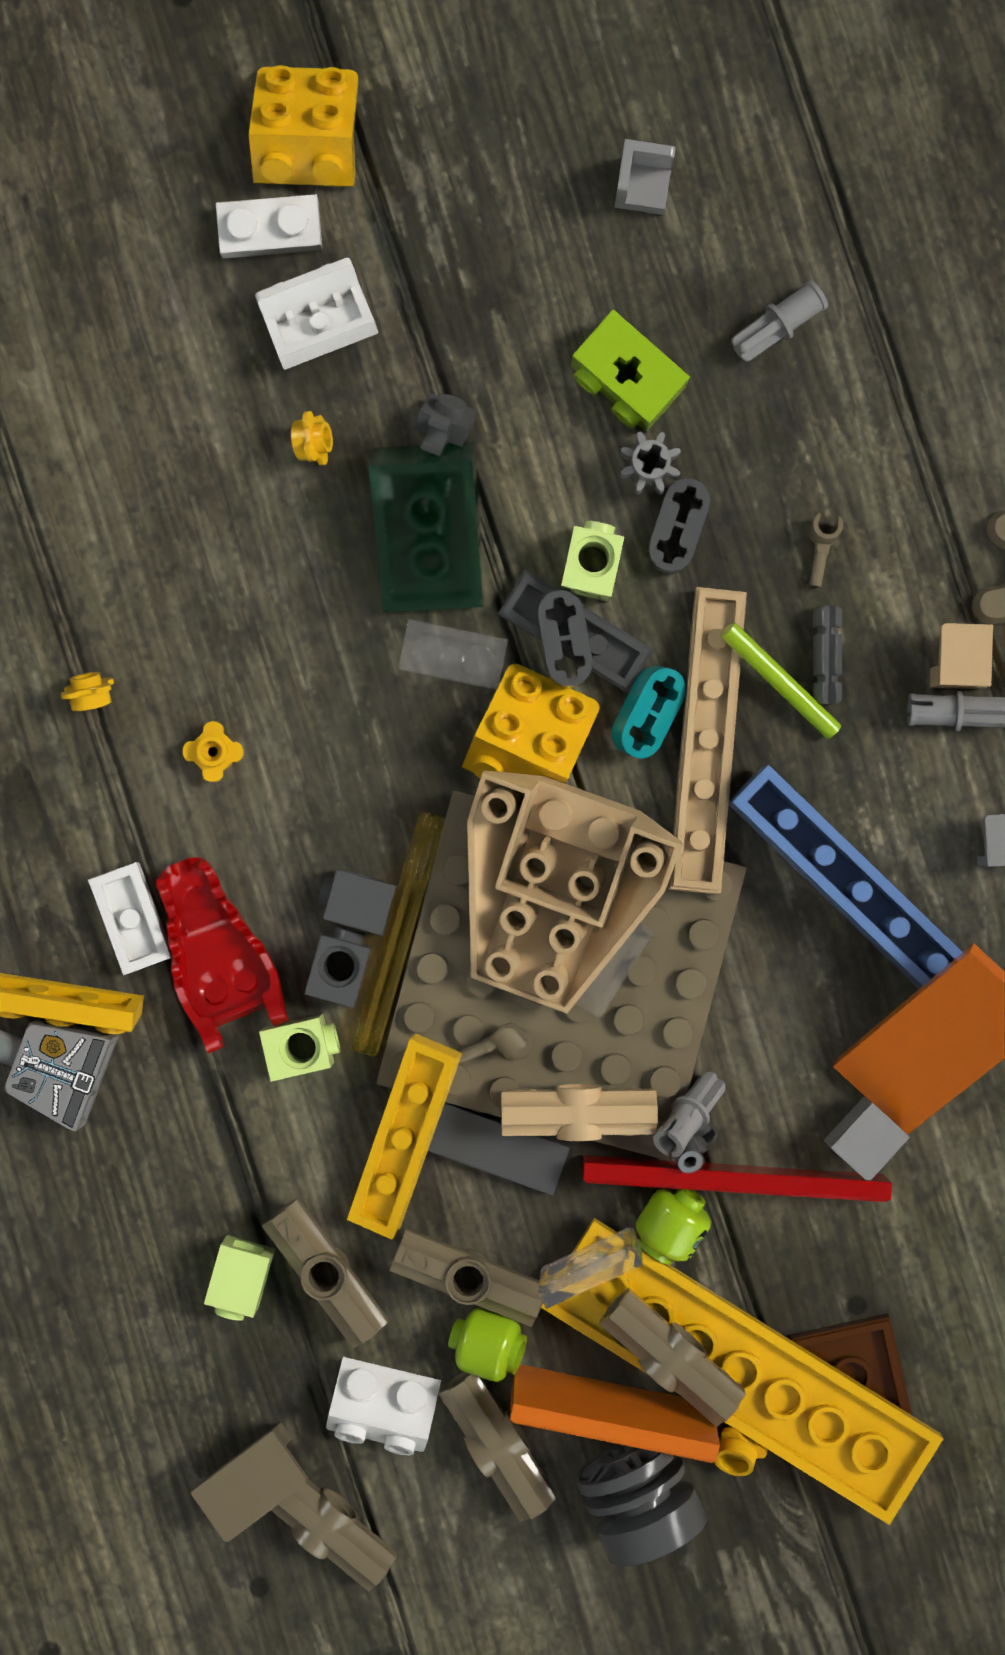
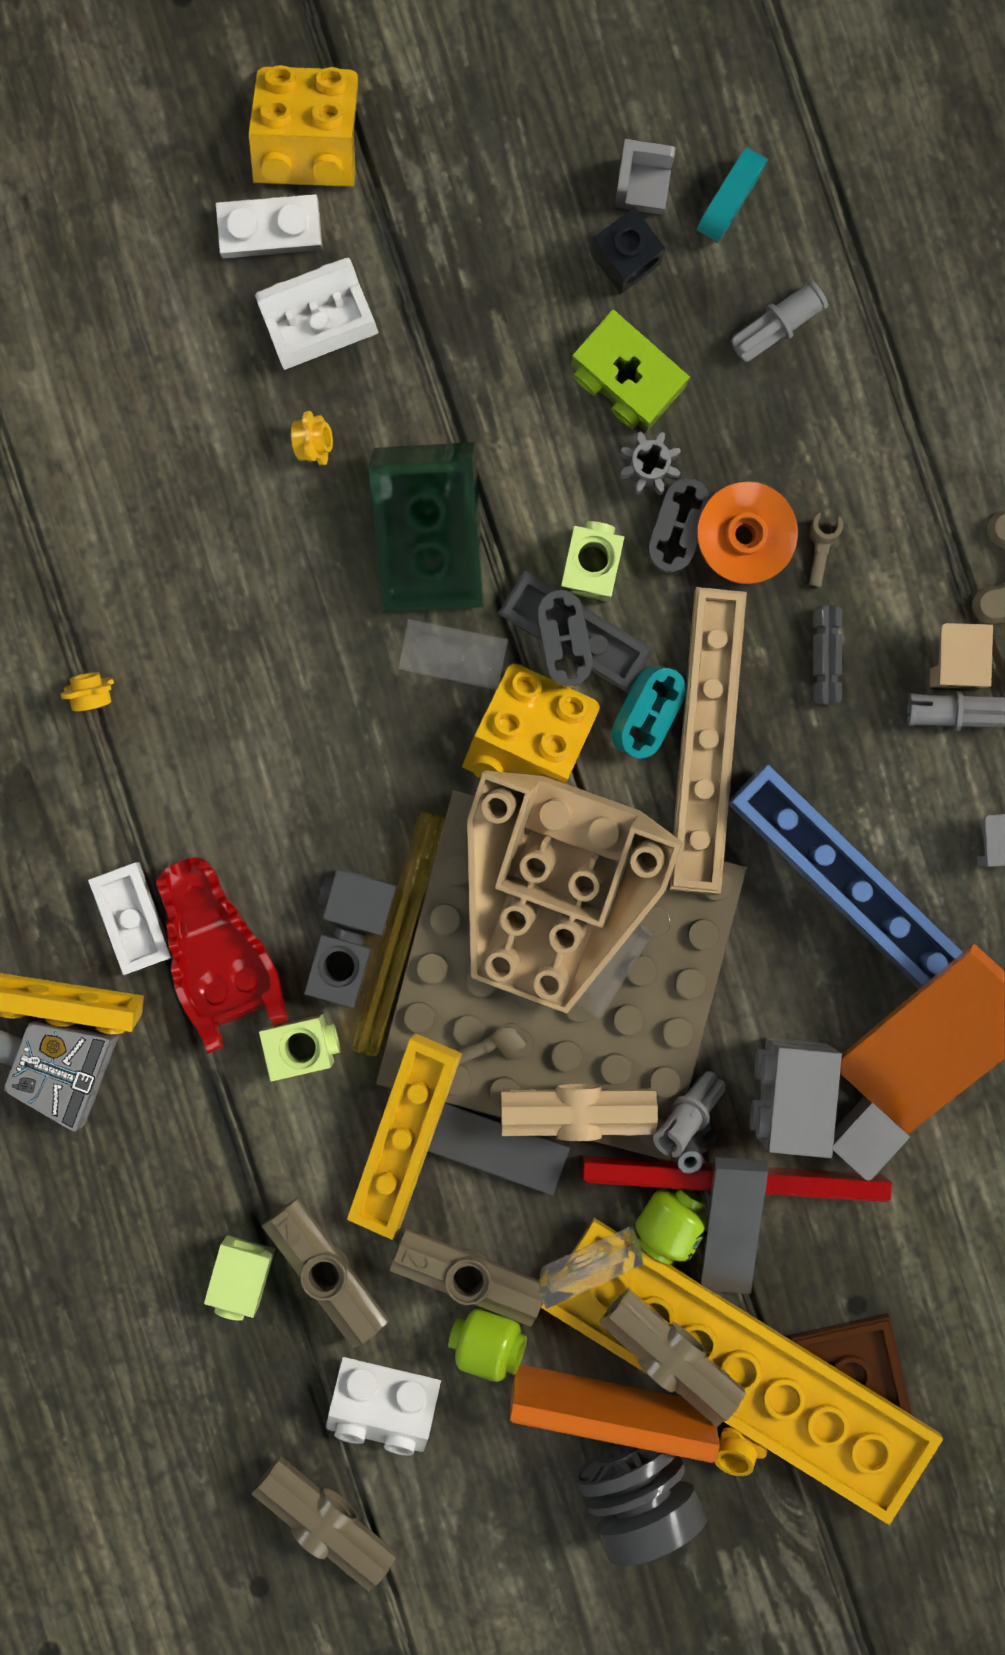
(198, 751): yellow plate -> none
(250, 1484): dark tan panel -> none
(443, 421): dark grey plate -> none
(498, 1445): dark tan piece -> none
(627, 250): none -> black brick
(732, 194): none -> teal beam
(733, 1224): none -> dark grey tile
(771, 526): none -> orange dish
(780, 680): lime bar -> none
(796, 1097): none -> light grey brick

